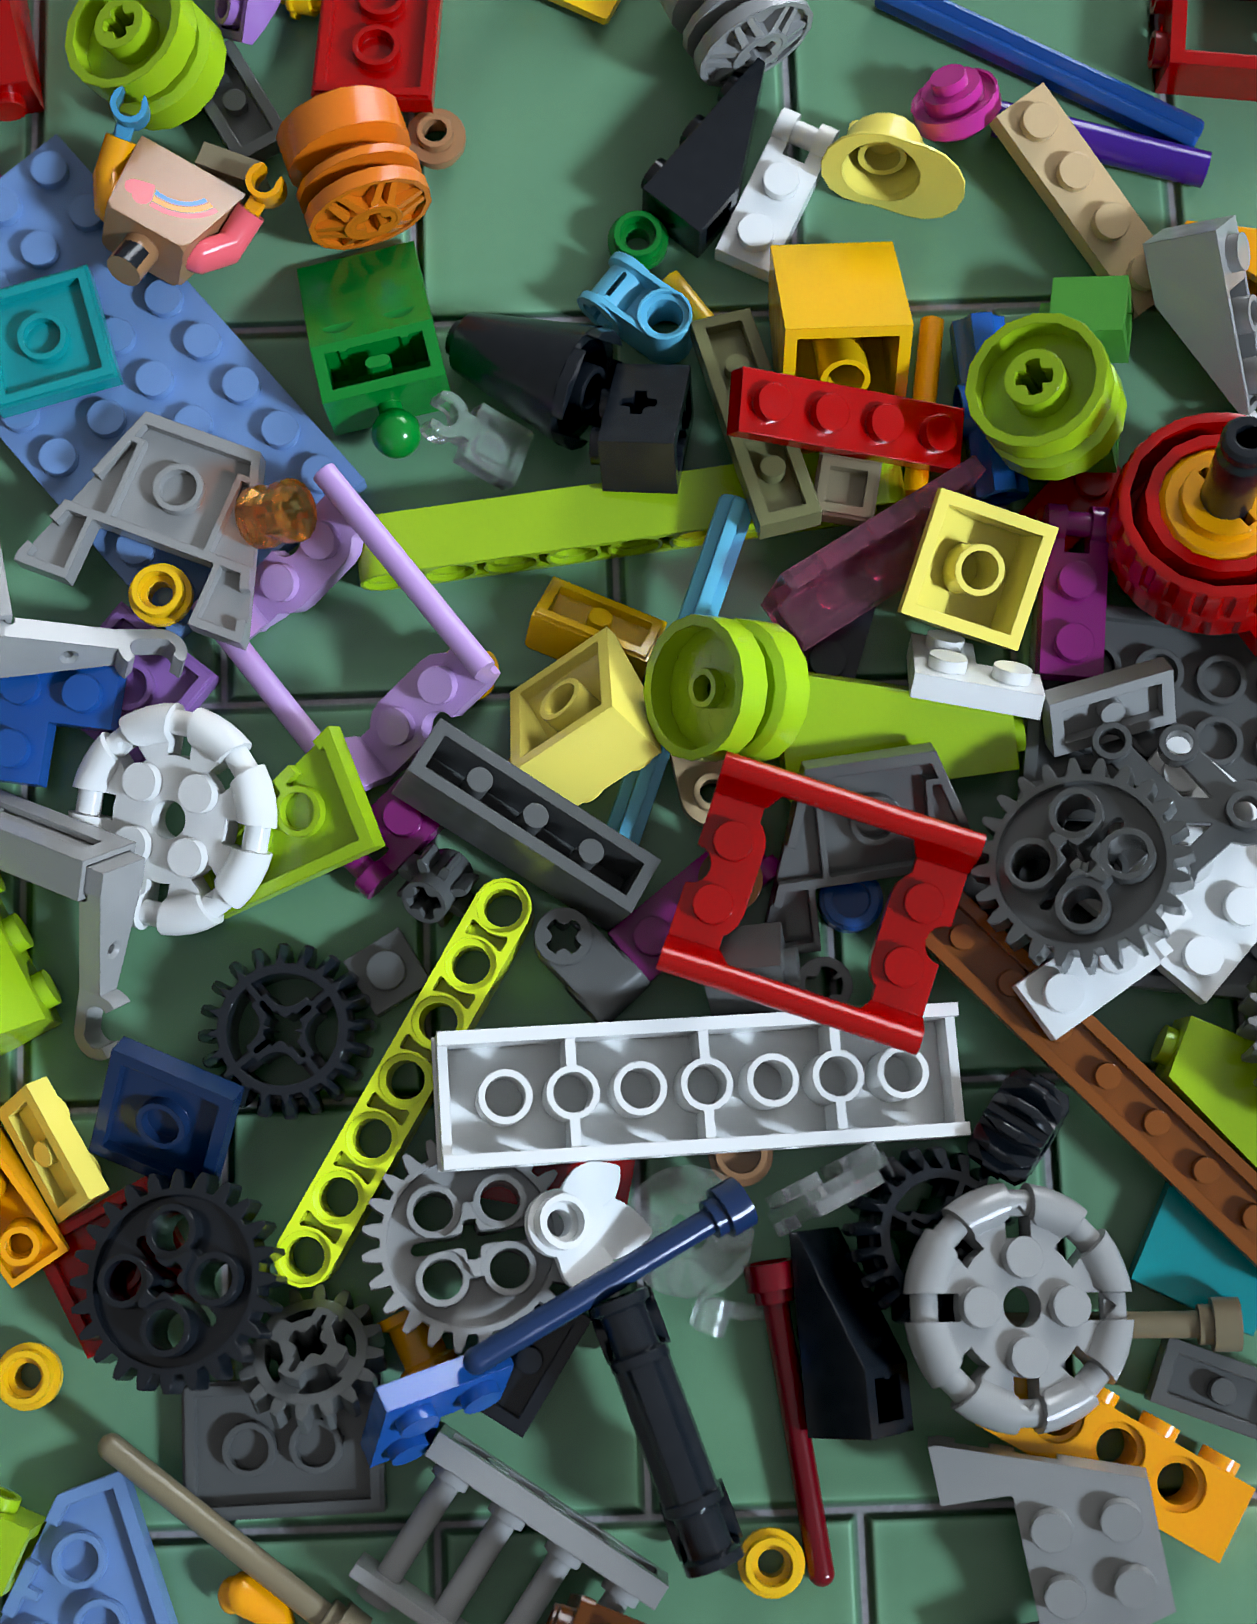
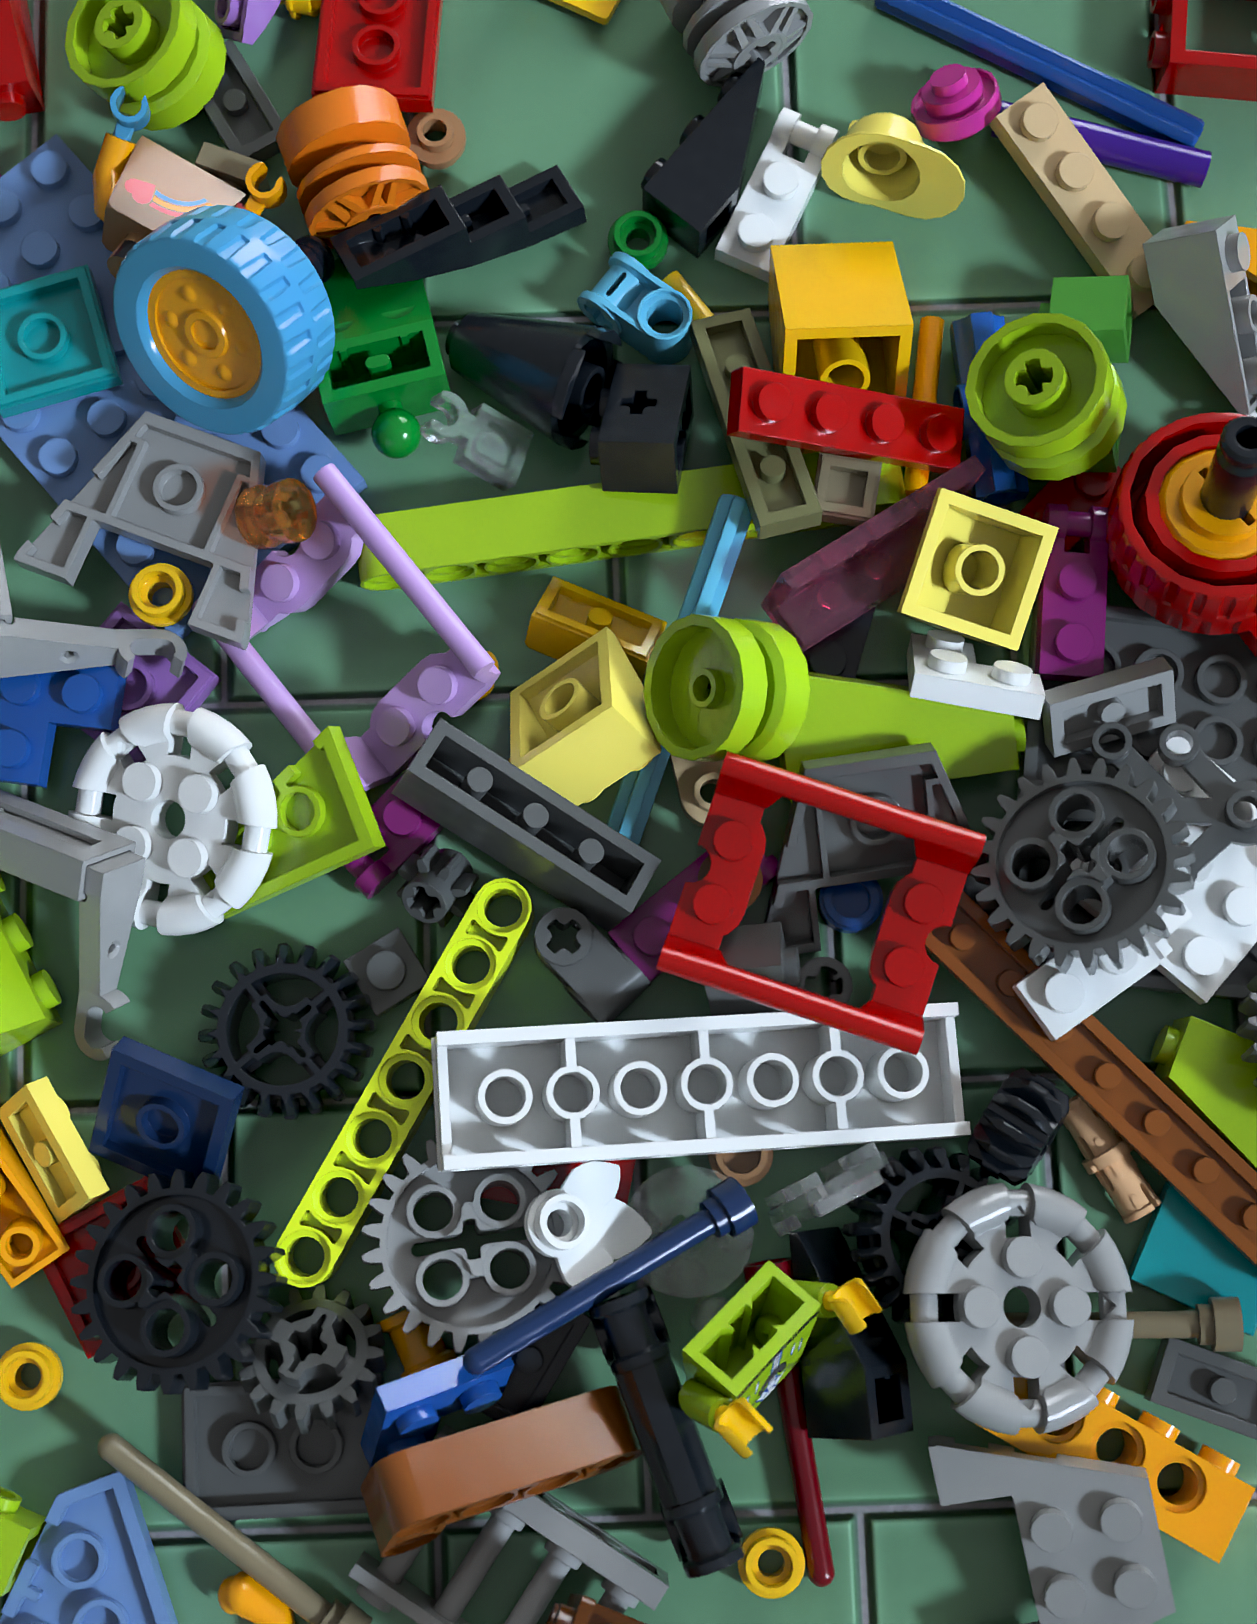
(226, 317): none -> dark azure wheel
(447, 235): none -> black slope
(494, 1465): none -> dark orange beam
(757, 1344): none -> lime torso
(1110, 1161): none -> light nougat pin

